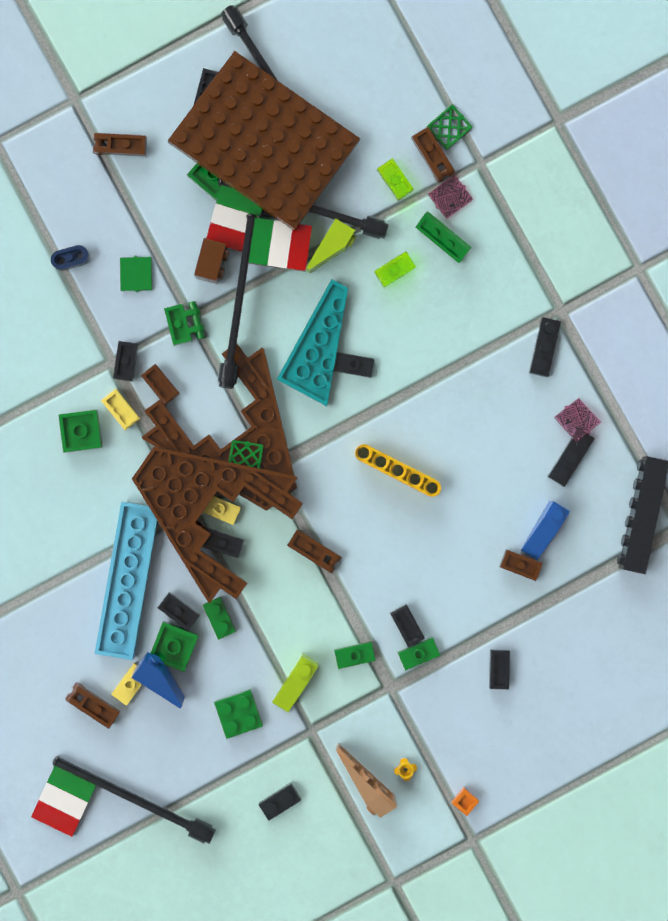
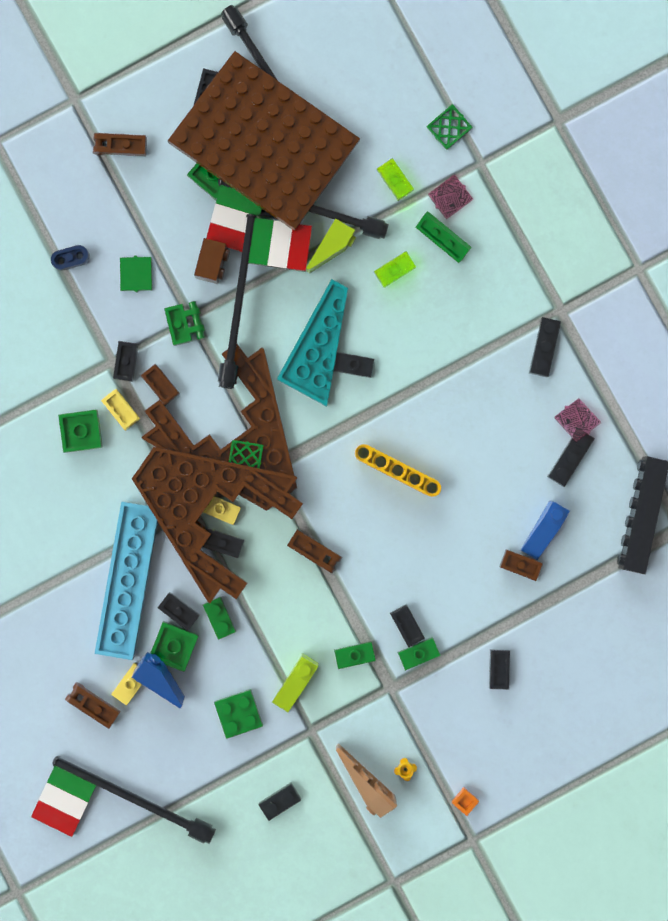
(432, 154): reddish brown plate -> none

